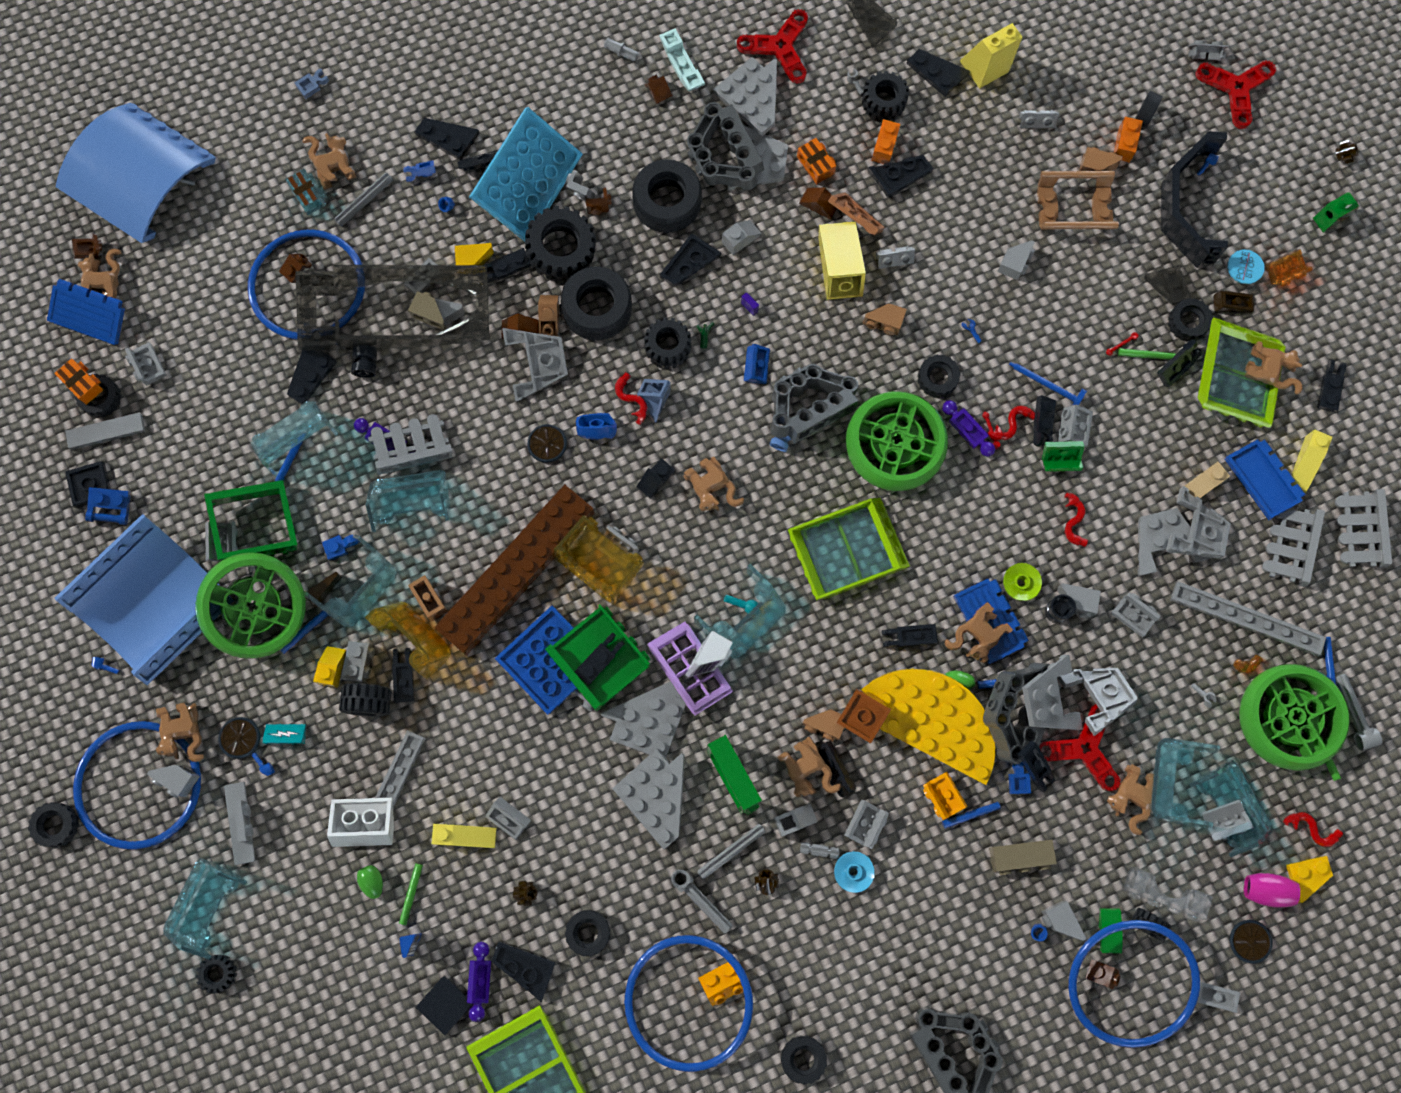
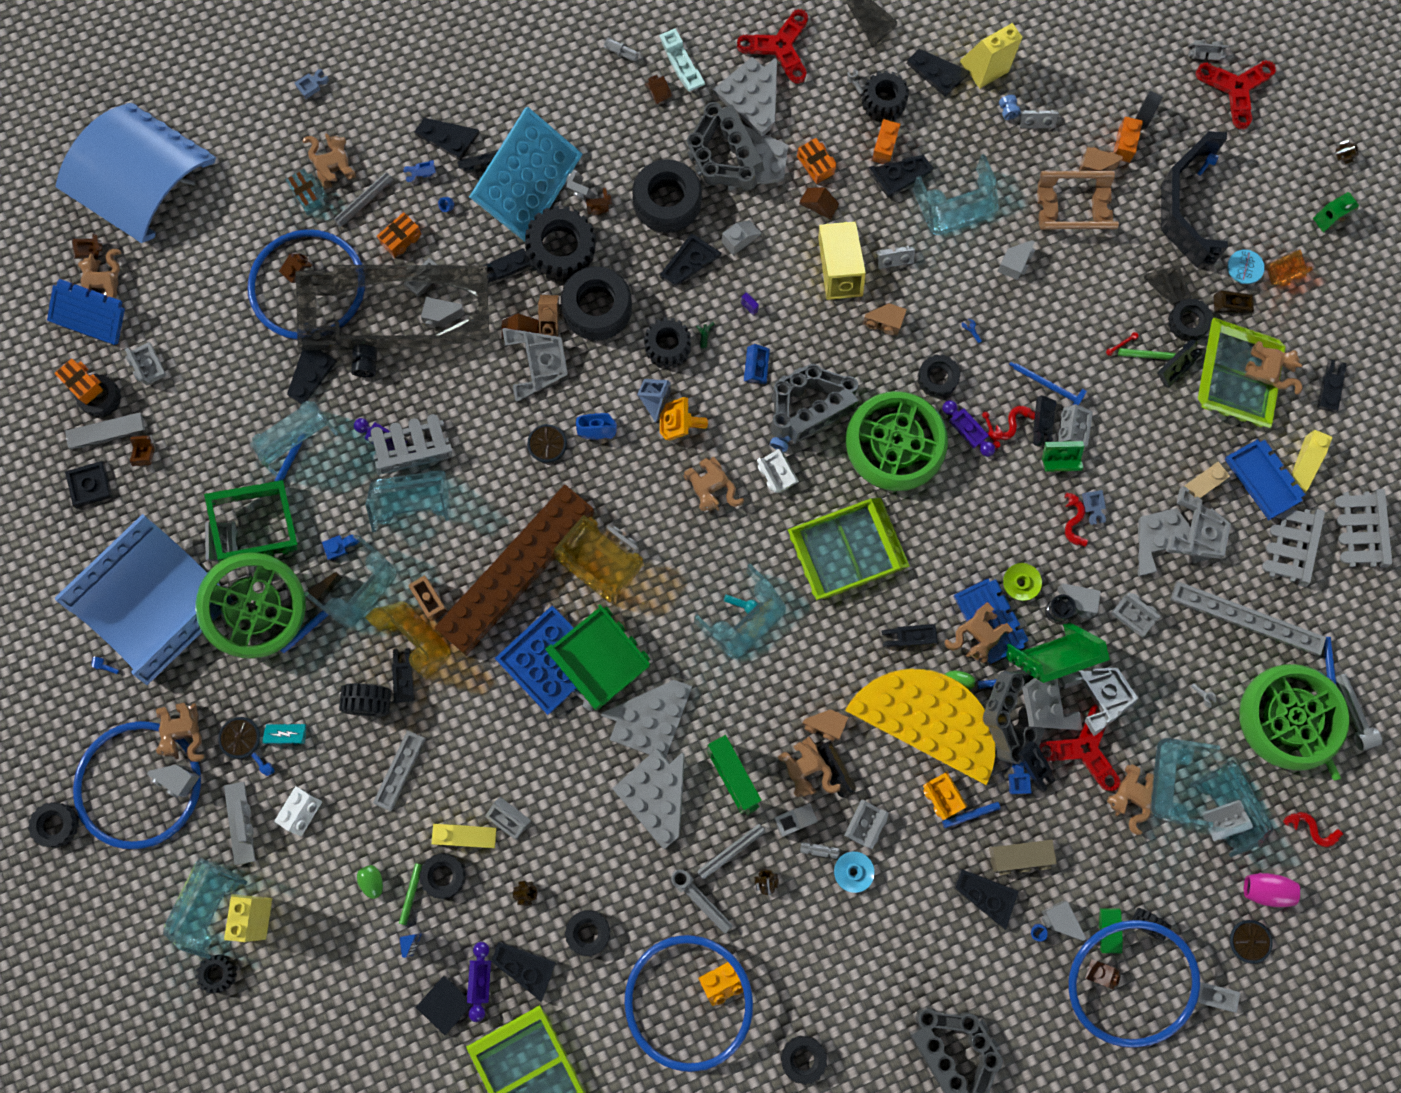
(108, 499): blue plate -> none
(142, 451): none -> reddish brown bracket
(247, 918): none -> light yellow slope
(298, 811): none -> white bracket
(330, 667): yellow slope -> none
(357, 662): light grey bracket -> none
(361, 822): white slope -> none
(399, 235): none -> orange brick
(426, 310): dark tan slope -> none
(430, 866): none -> black tyre
(473, 254): yellow slope -> none
(598, 660): black hinge -> none
(621, 382): red animal -> none
(655, 478): black slope -> none
(670, 637): lavender piece -> none
(676, 420): none -> light orange piece
(710, 655): white slope -> none
(777, 471): none -> white bracket
(856, 212): nougat wing -> none
(864, 715): dark orange panel -> none
(961, 210): none -> clear light blue windscreen
(988, 896): none -> black wing
(1009, 107): none -> medium blue wheel
(1060, 656): none -> green panel
(1094, 503): none -> sand blue plate
(1143, 885): clear arch -> none
(1248, 666): clear orange arm -> none
(1310, 875): yellow wing -> none

